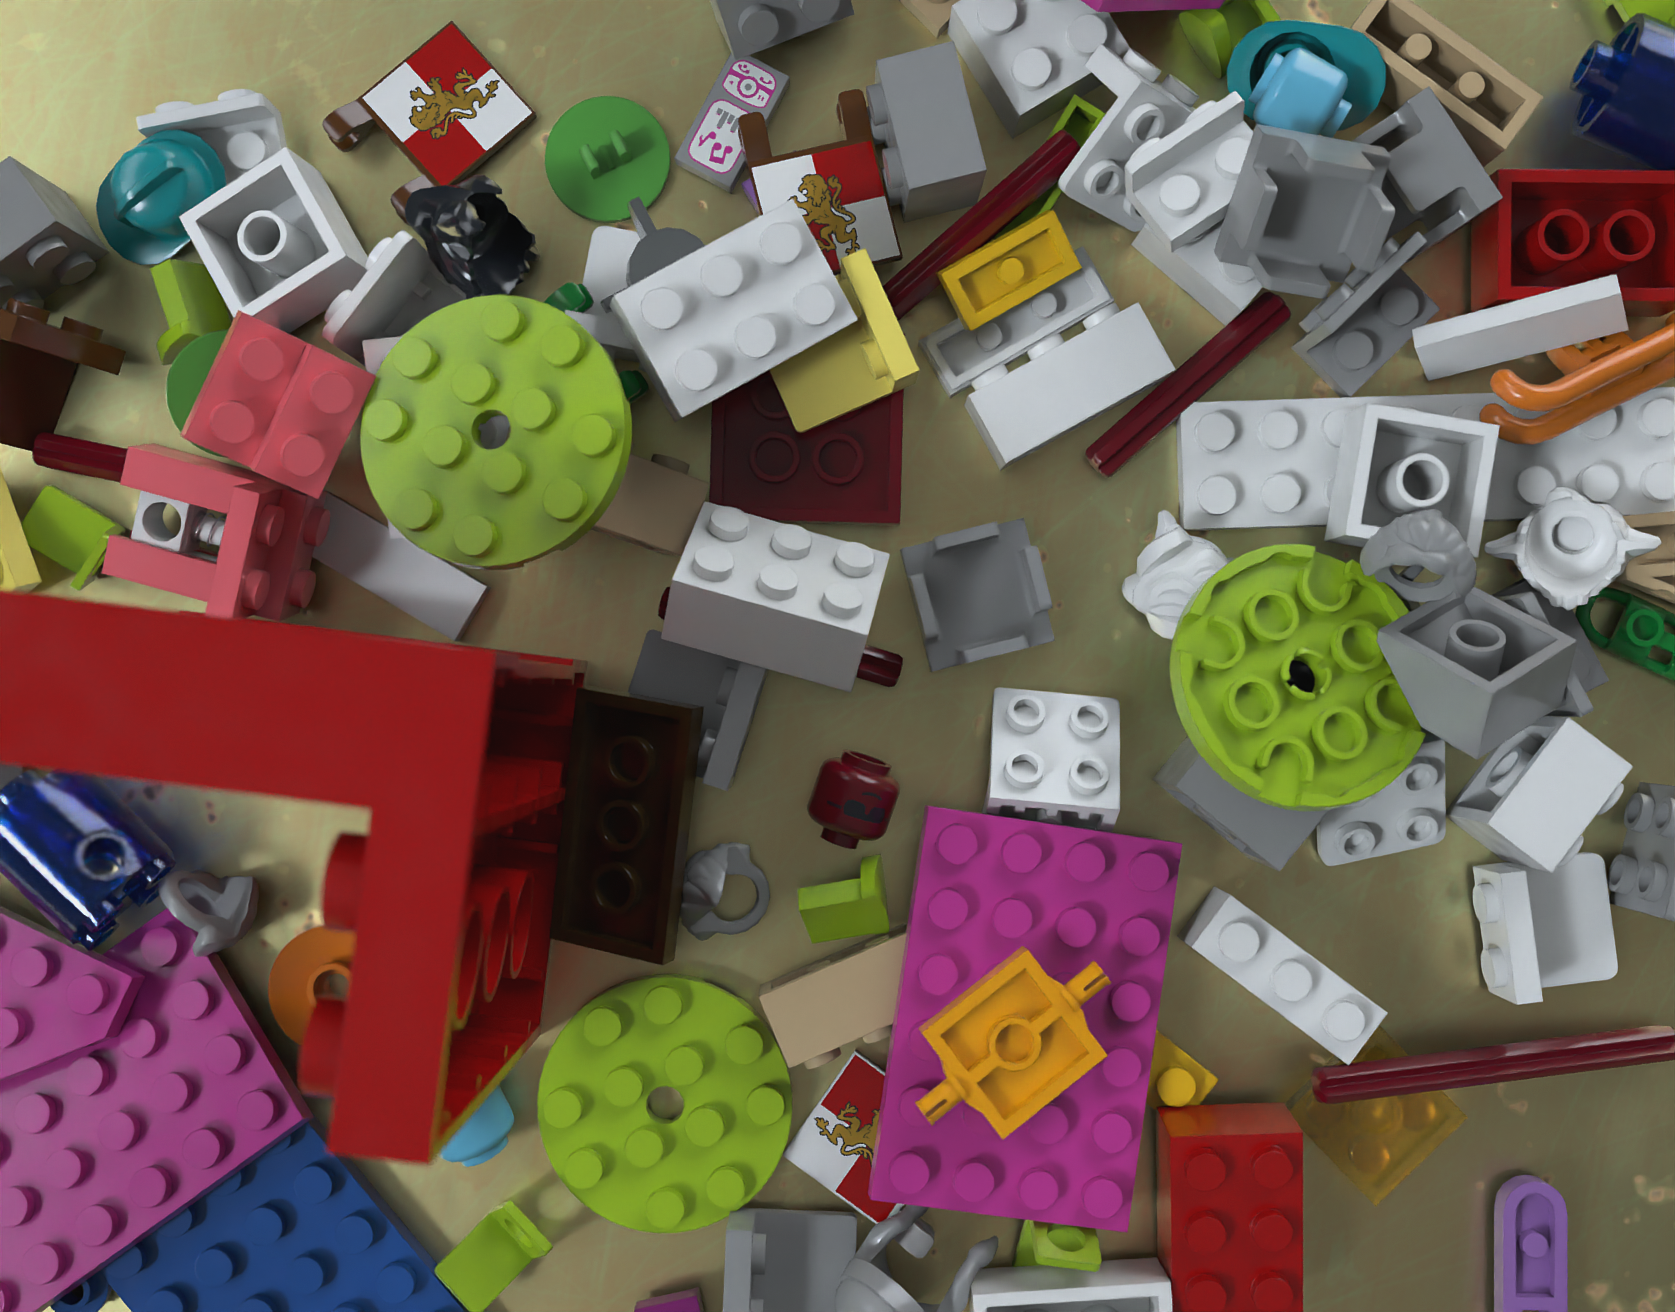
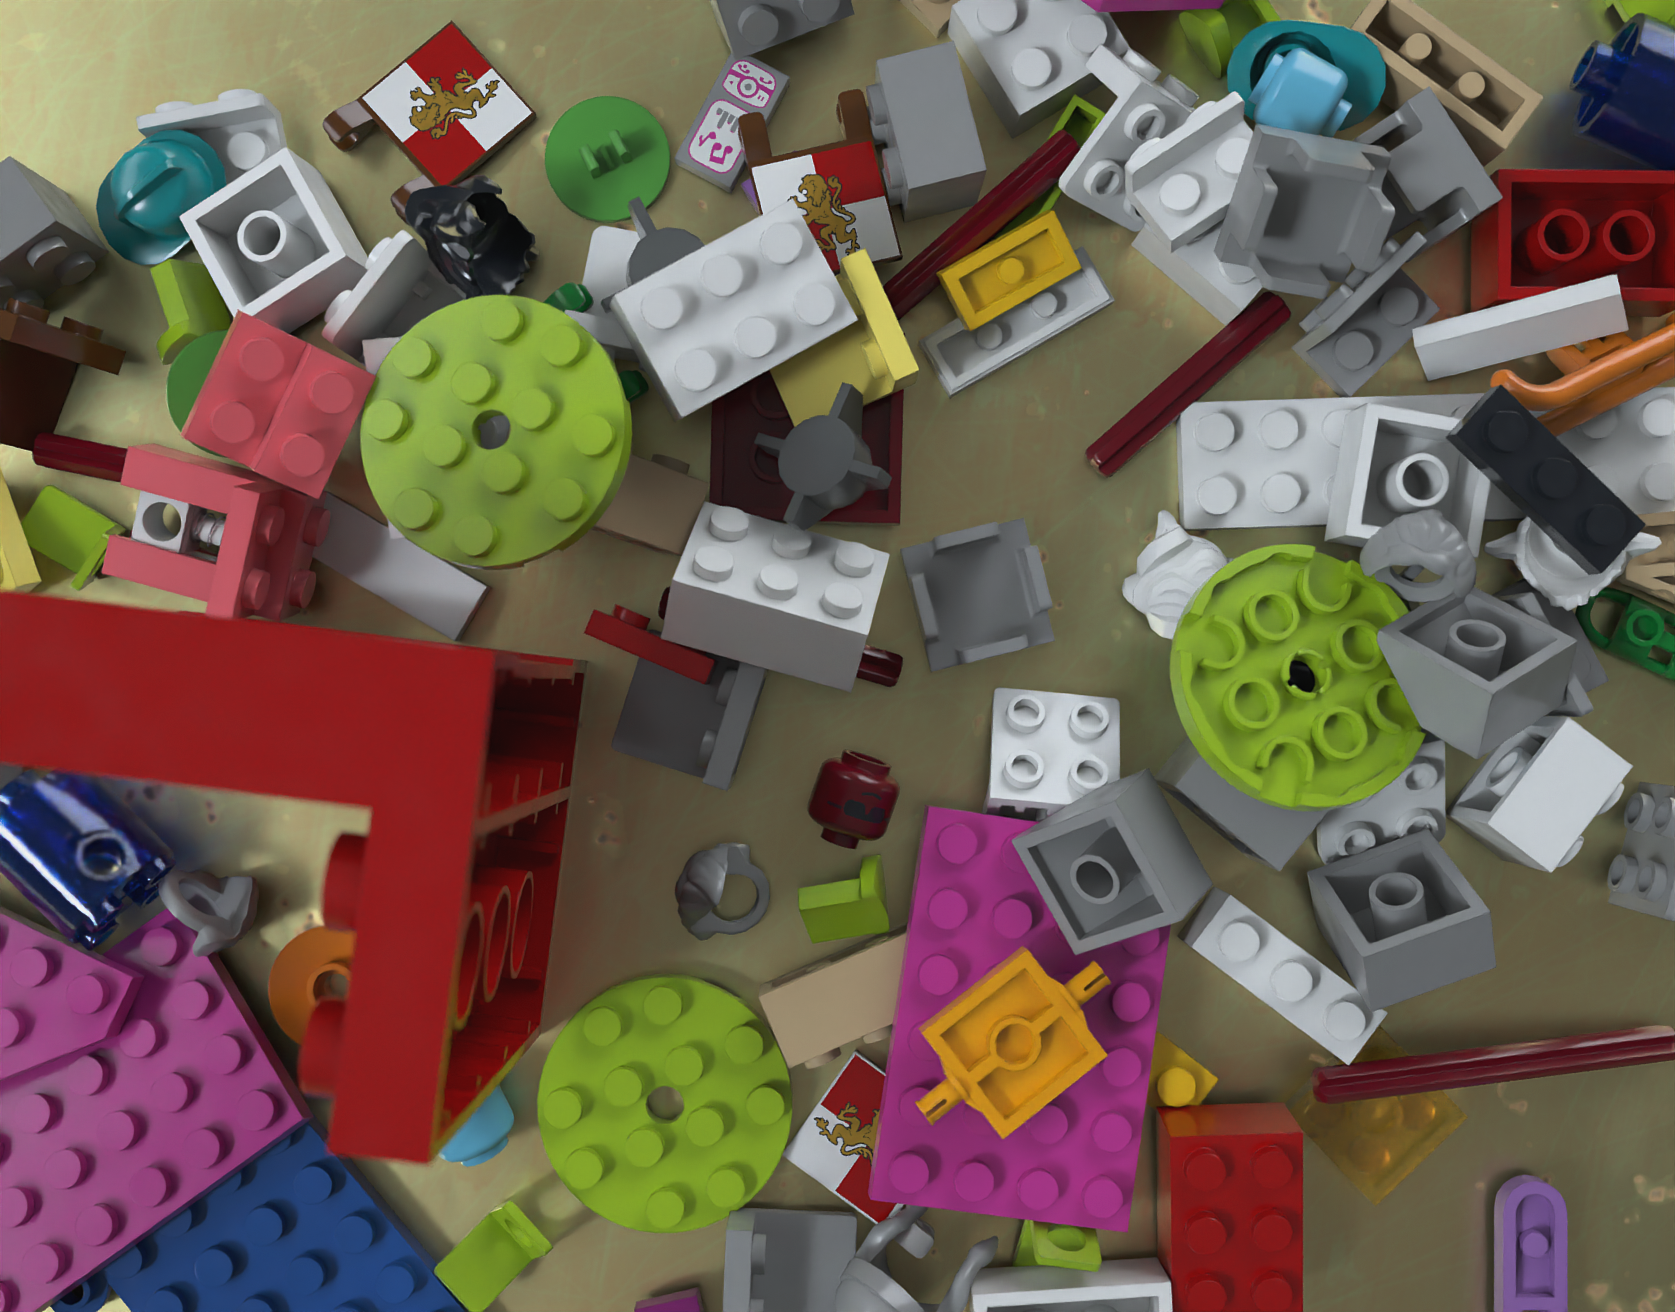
(626, 823): dark brown plate -> none
(628, 632): none -> red plate
(826, 461): none -> dark grey piece
(1067, 383): white brick -> none
(1114, 864): none -> light grey slope
(1402, 919): none -> light grey brick
(1544, 926): white bracket -> none
(1545, 480): none -> black plate

